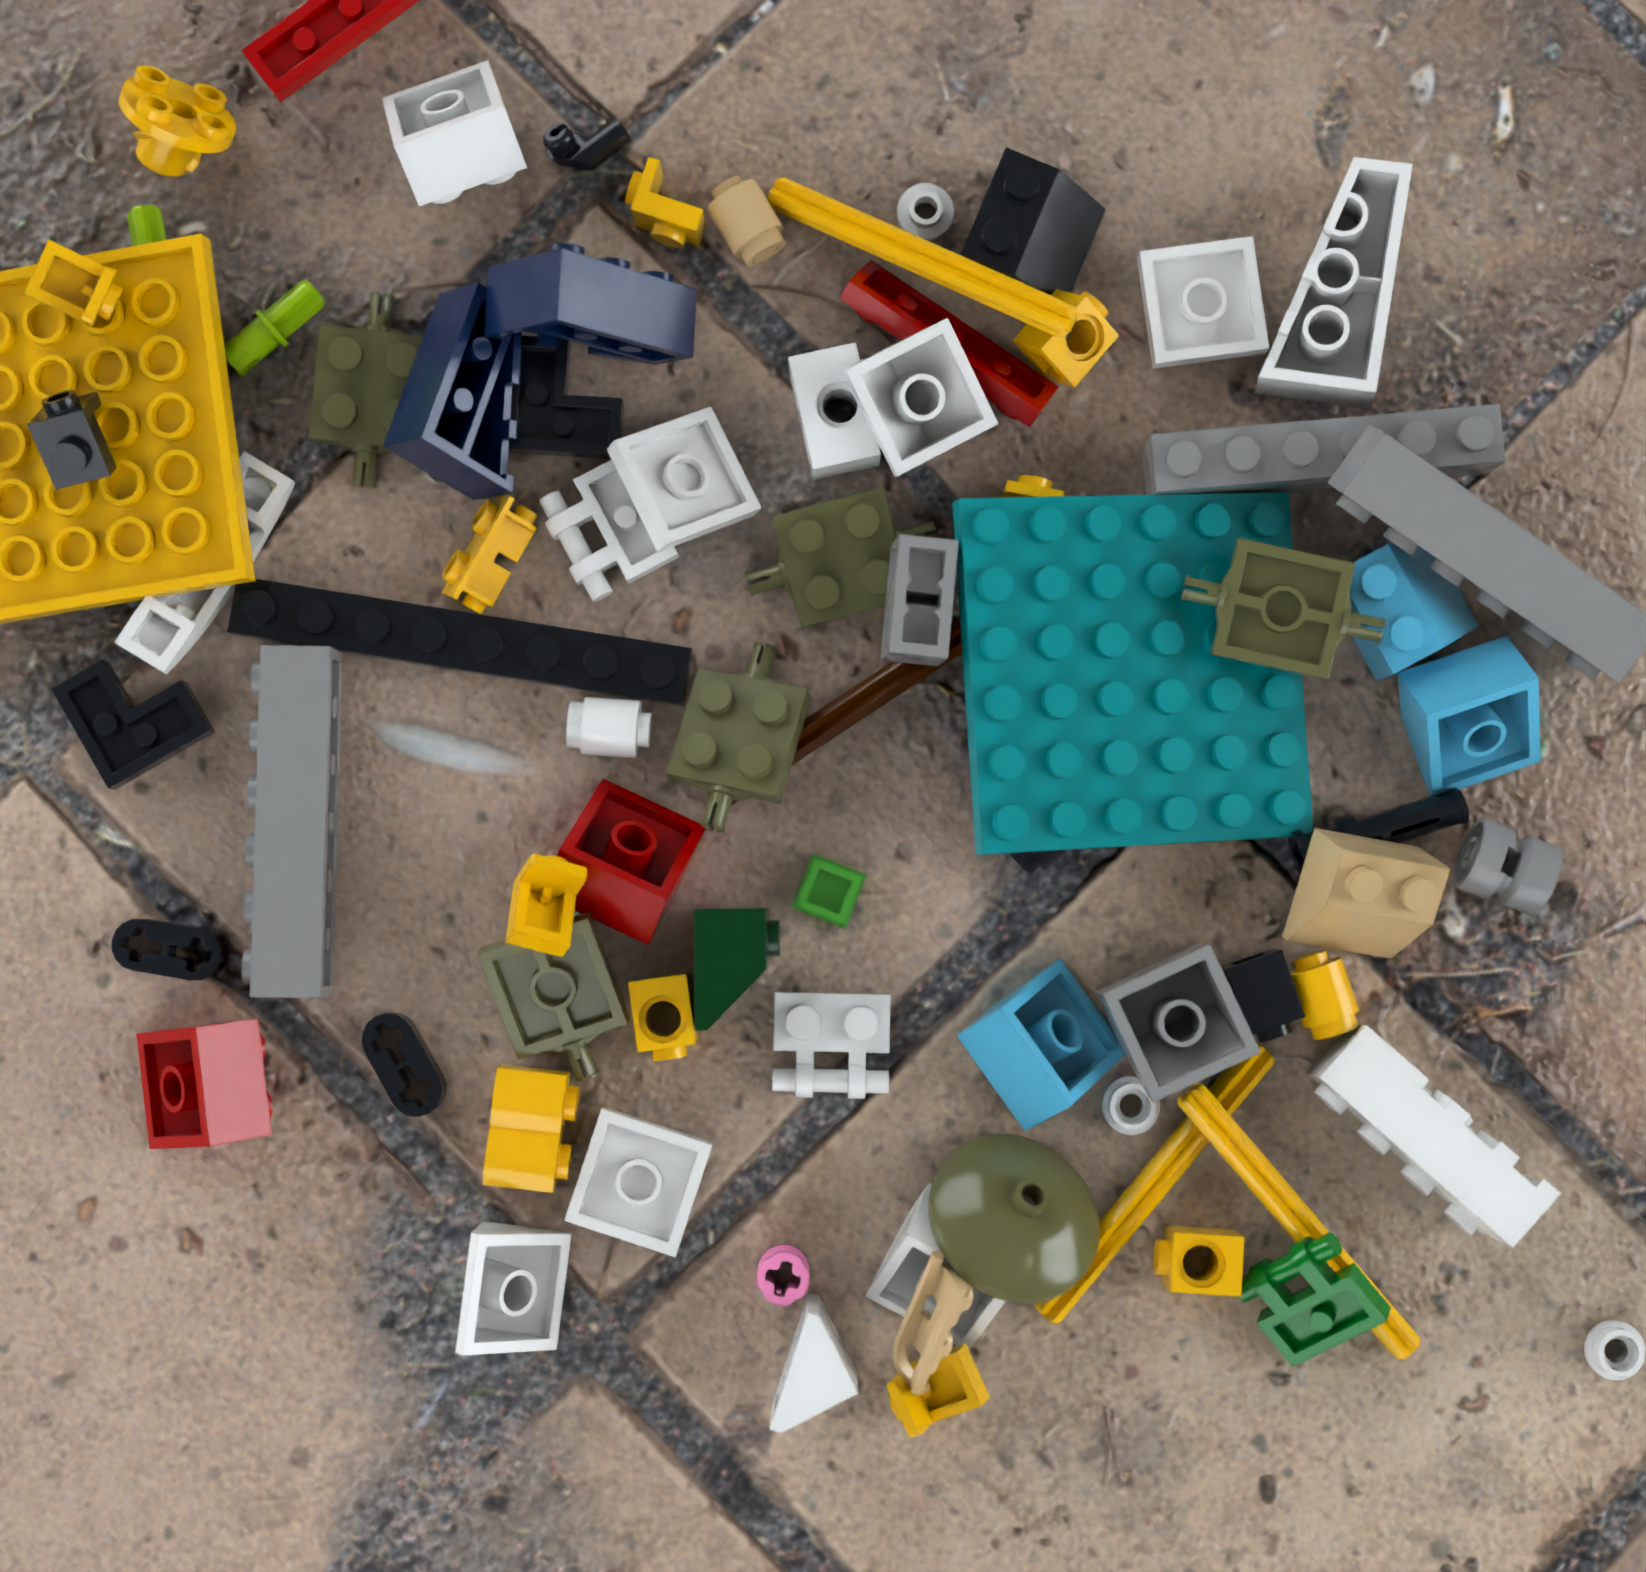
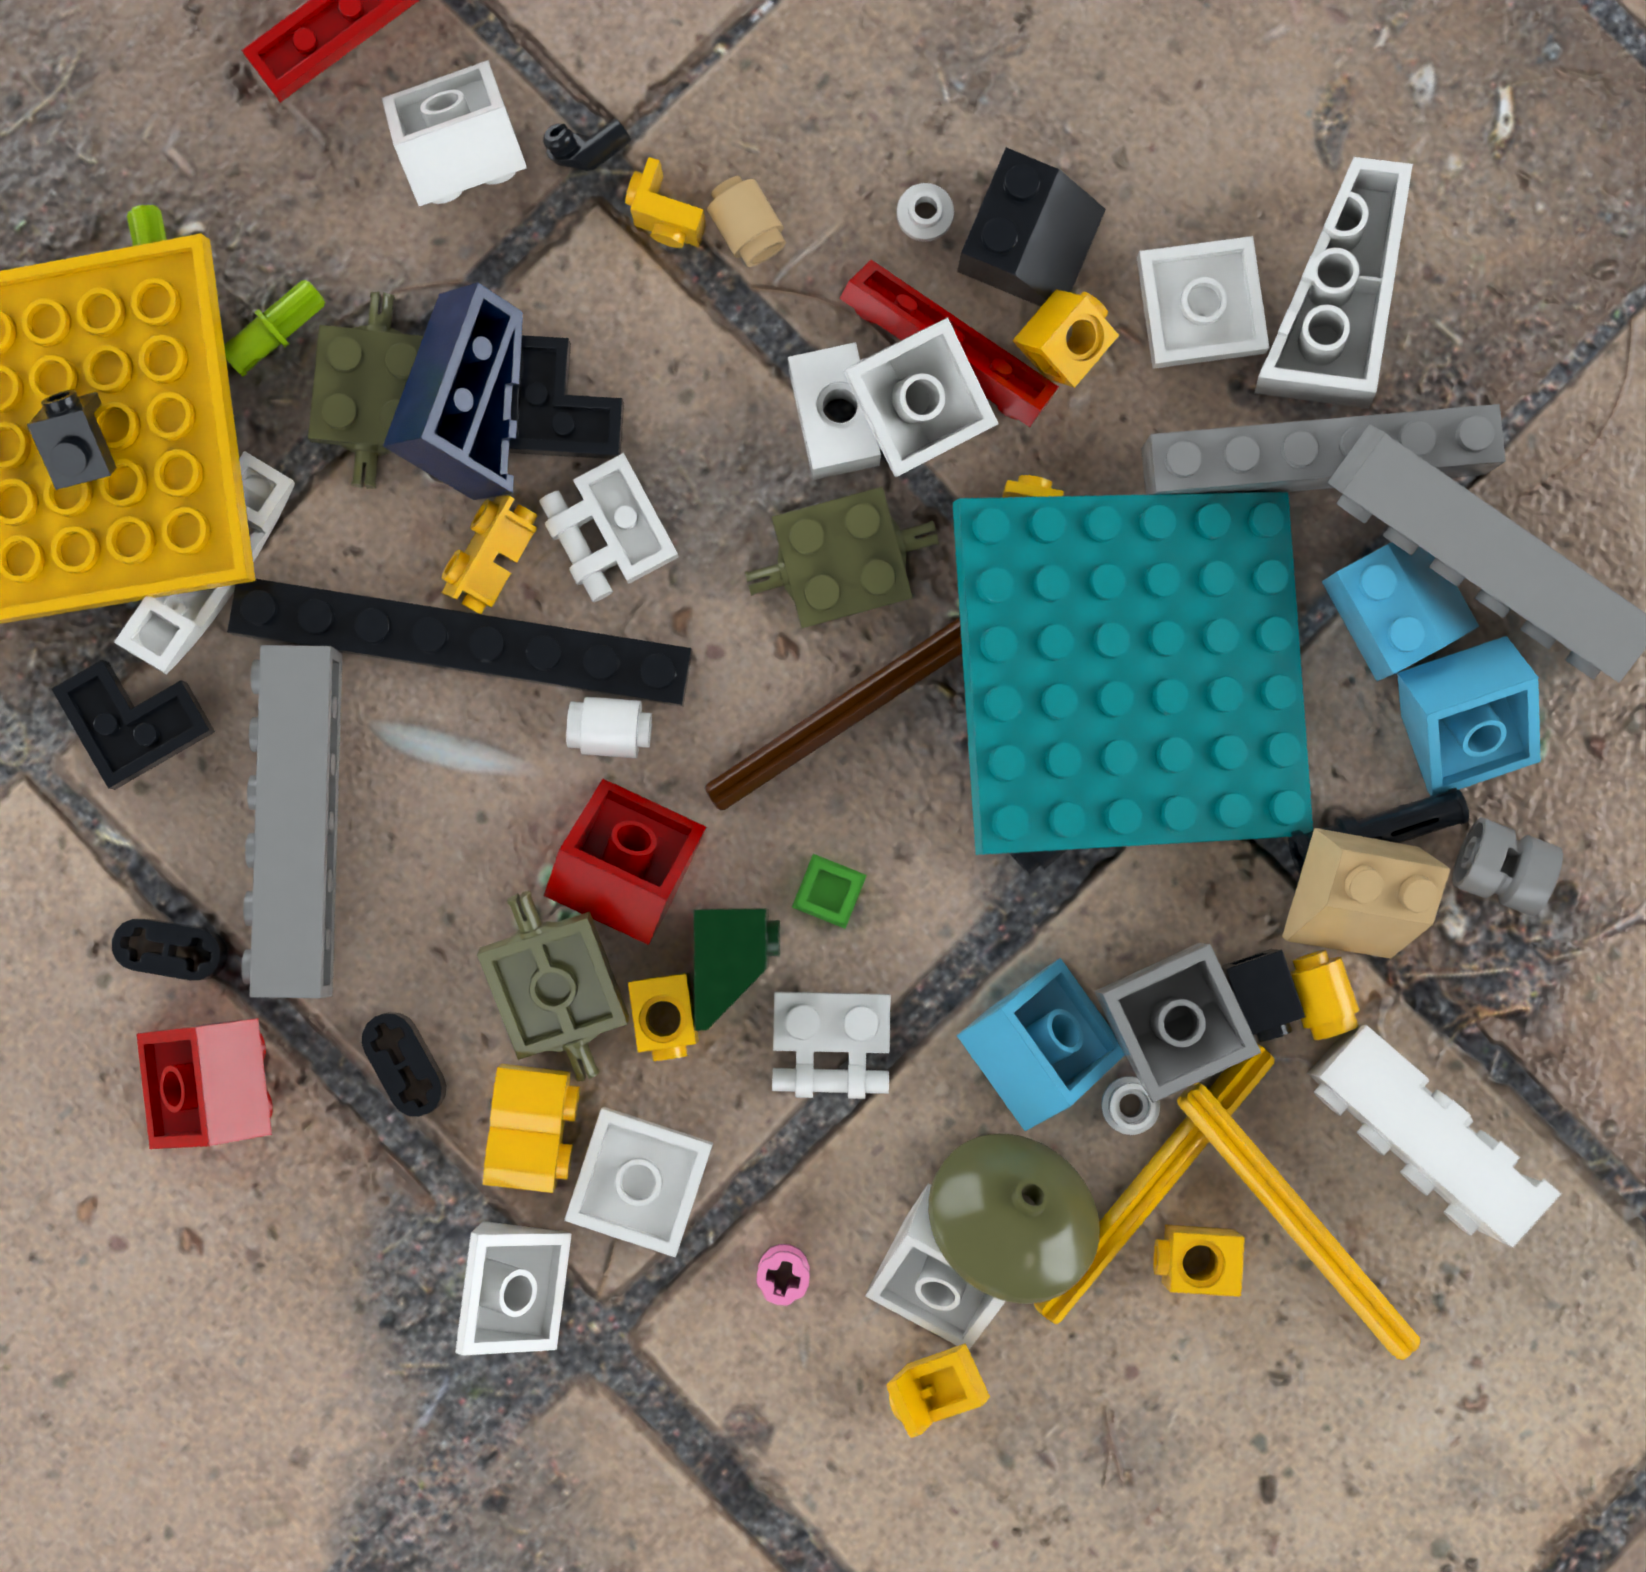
(73, 284): yellow bracket -> none
(175, 120): yellow plate -> none
(544, 904): yellow bracket -> none
(592, 304): dark blue wedge -> none
(684, 478): white plate -> none
(738, 736): olive plate -> none
(815, 1371): white slope -> none
(919, 600): light grey brick -> none
(923, 257): yellow axle -> none
(931, 1333): tan piece -> none
(1283, 609): olive plate -> none
(1321, 1314): green plate -> none
(1631, 1354): white plate -> none

